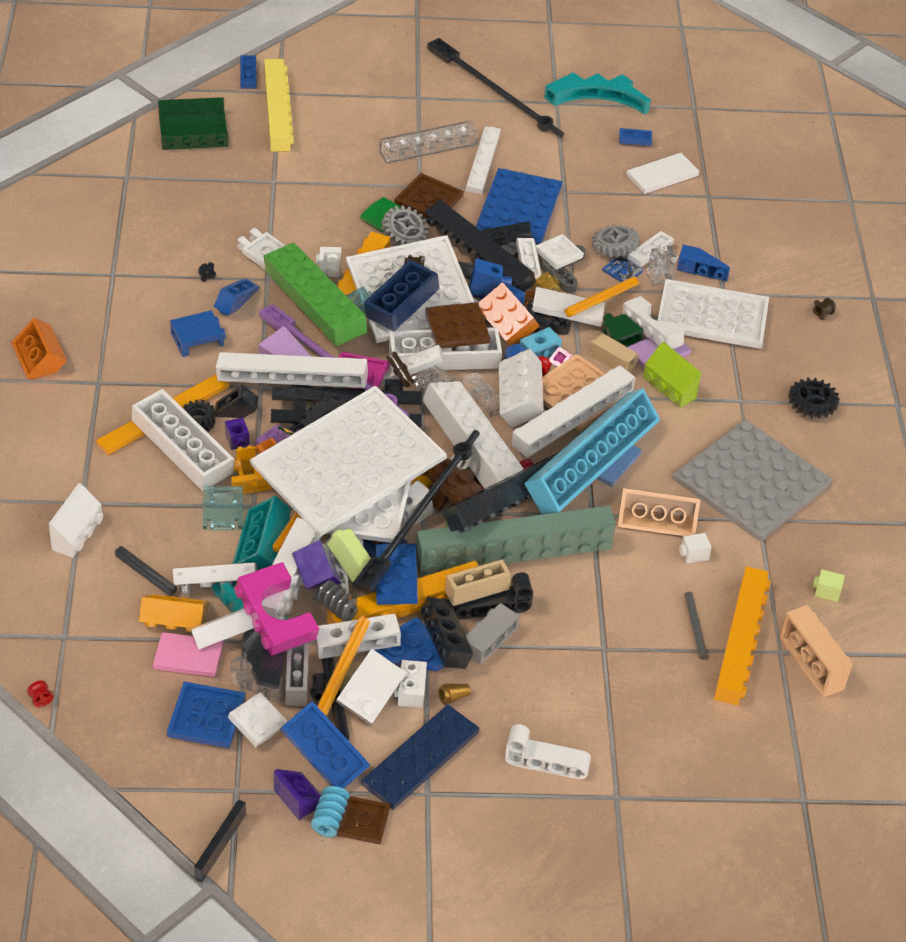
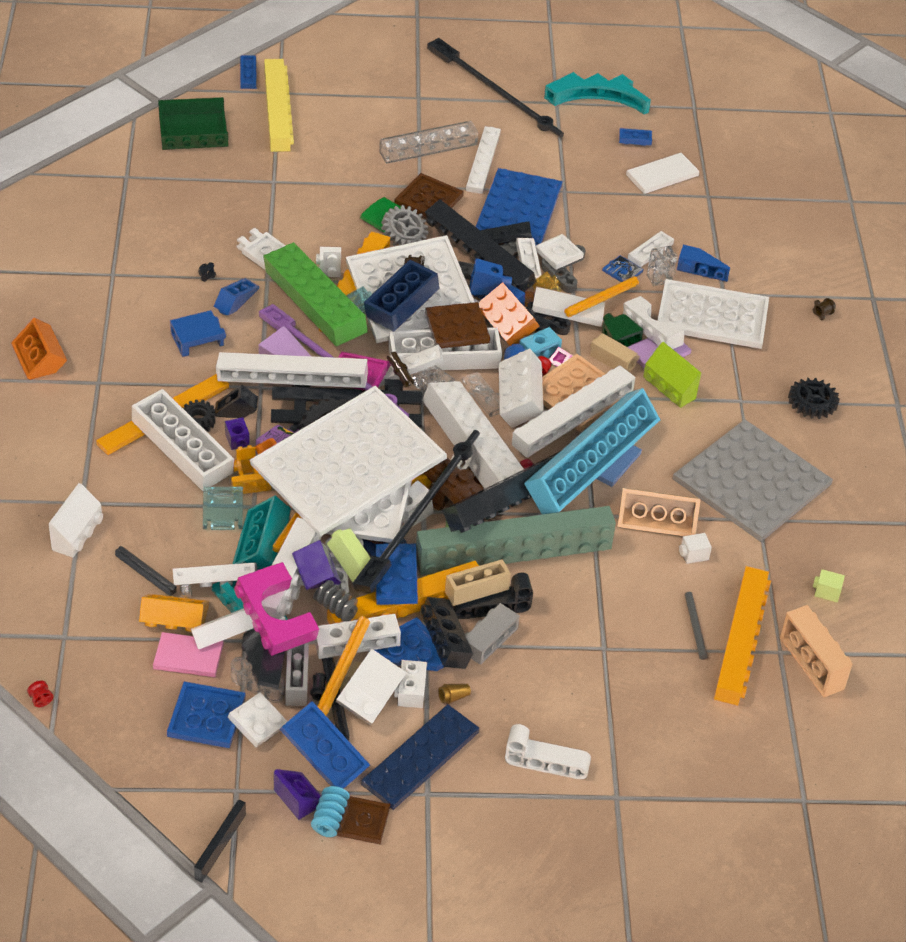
(615, 240): light grey gear -> none

